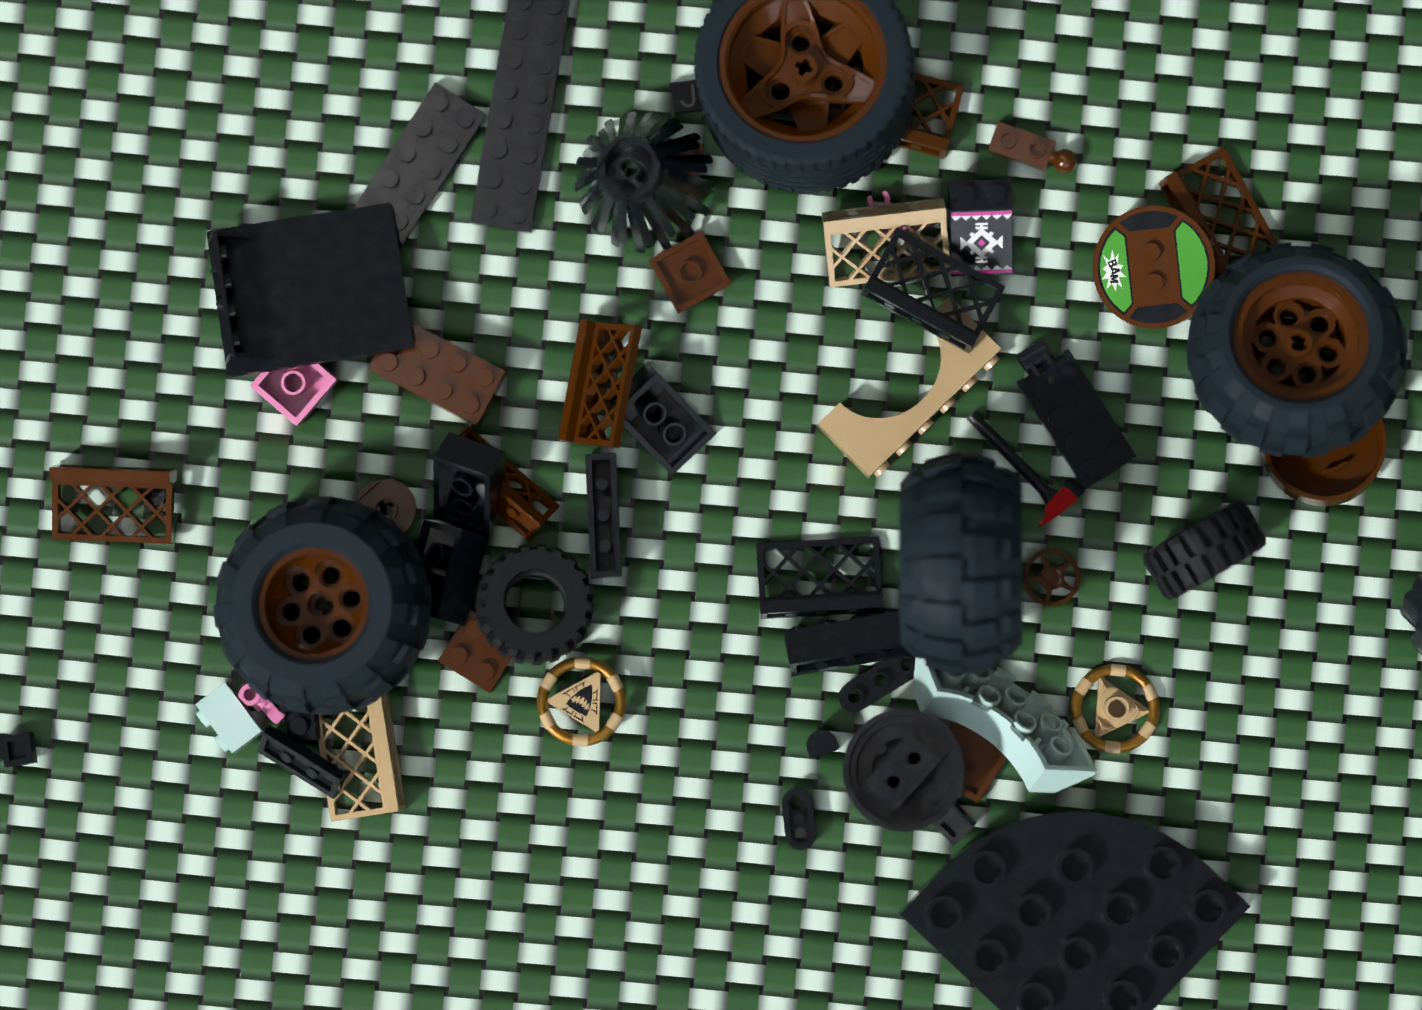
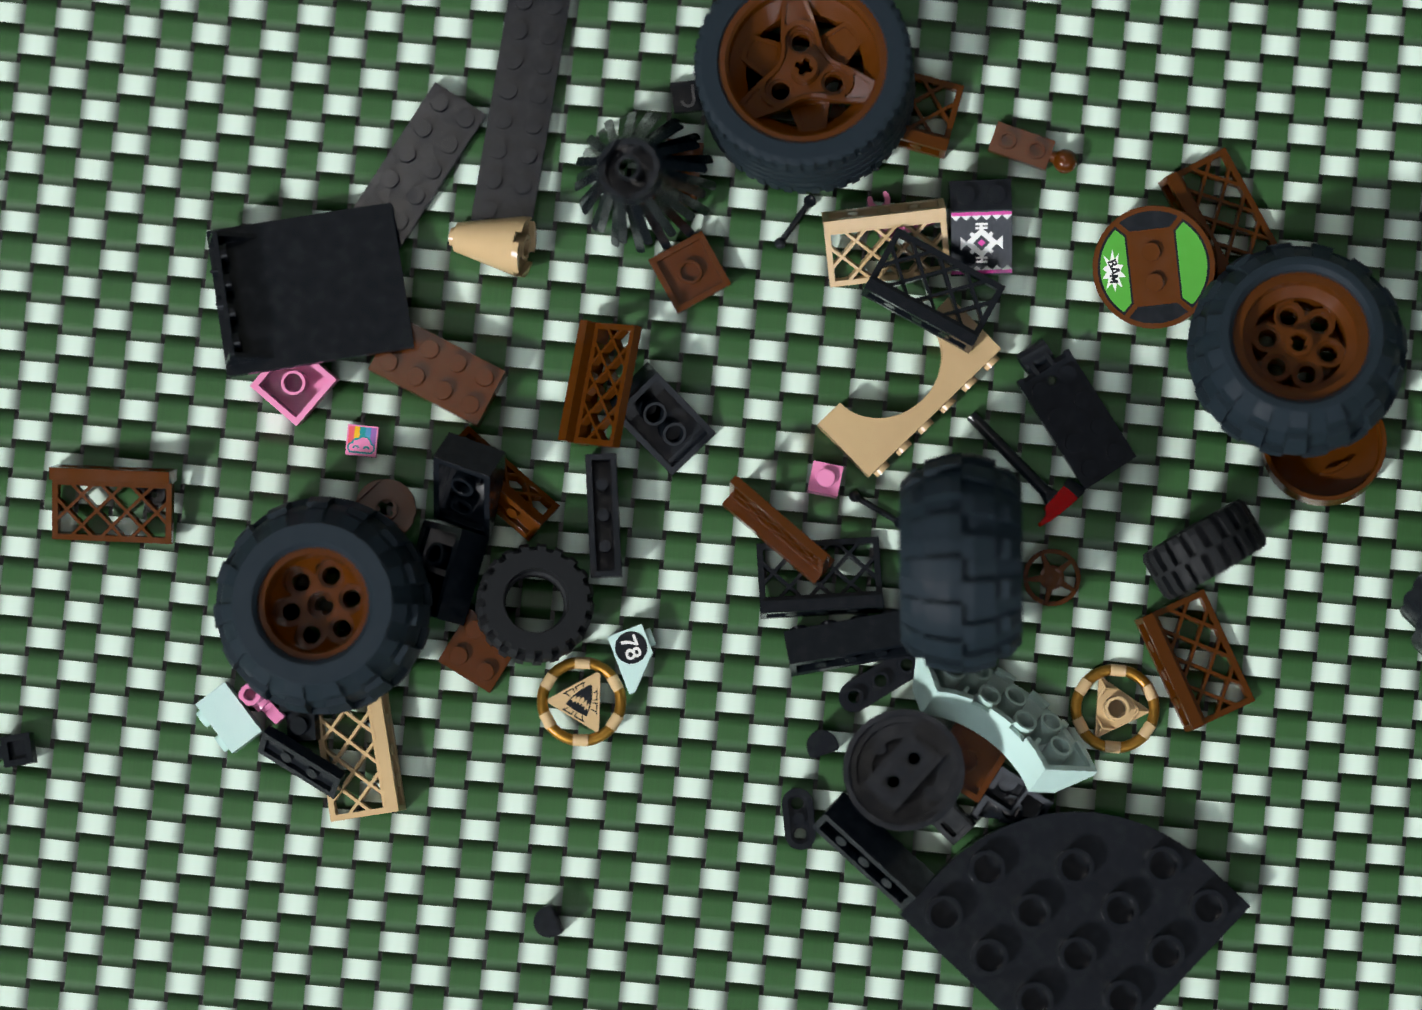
(362, 440): none -> tile
(497, 242): none -> tan cone
(548, 922): none -> black brick
(633, 654): none -> slope
(777, 531): none -> reddish brown fence
(809, 202): none -> black hinge
(825, 479): none -> bright pink brick
(855, 496): none -> black hinge
(873, 852): none -> black brick
(1010, 800): none -> black slope
(1170, 669): none -> reddish brown fence

